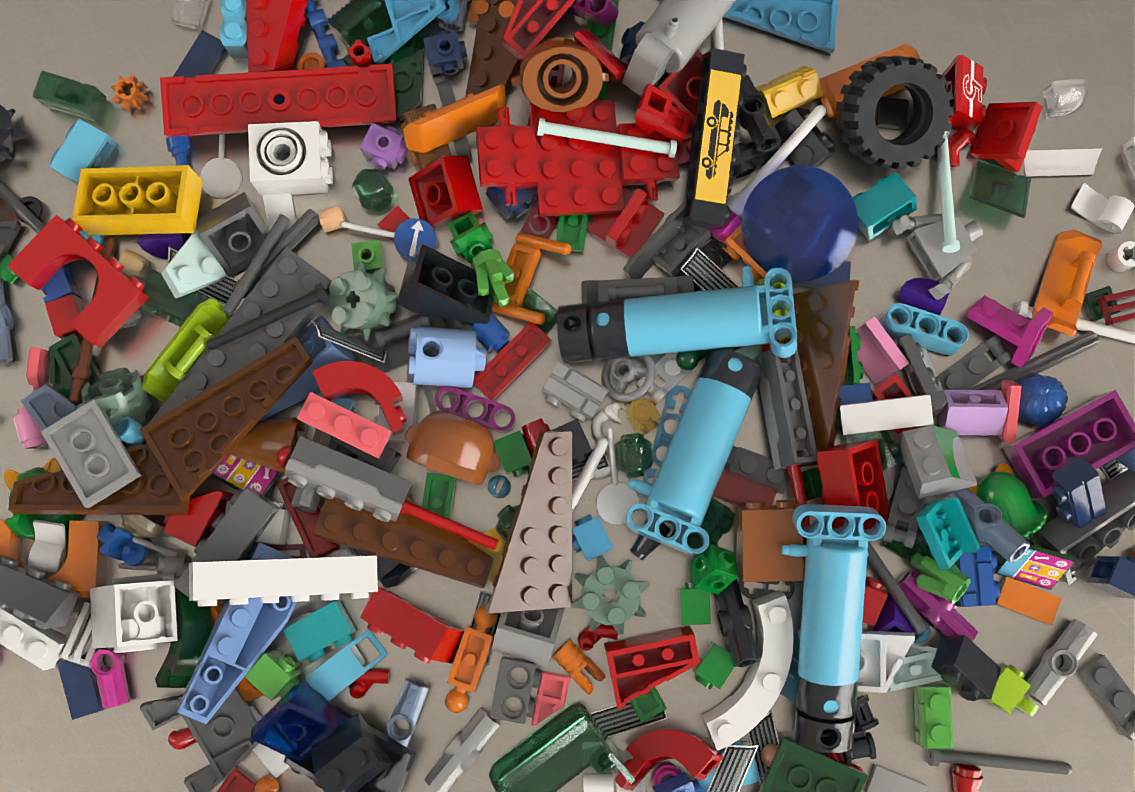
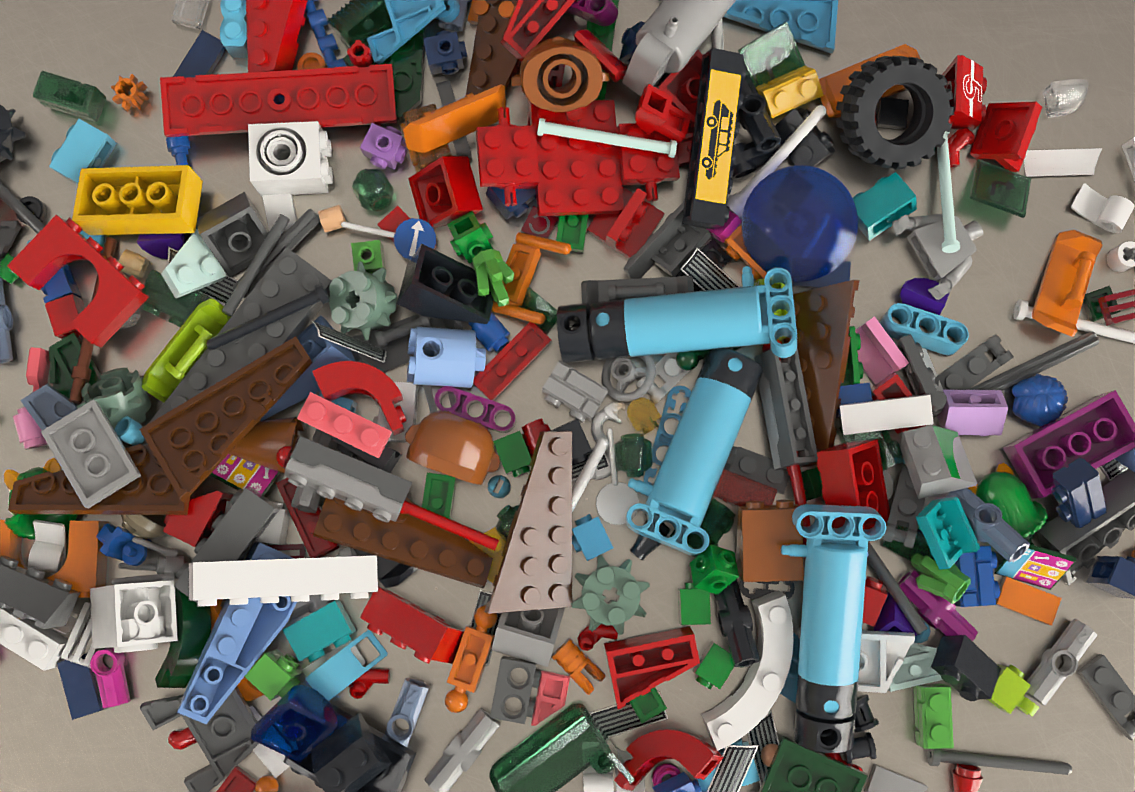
(221, 175): white piece -> none
(772, 55): none -> clear green piece
(1011, 393): coral tile -> none
(1012, 326): dark pink bracket -> none

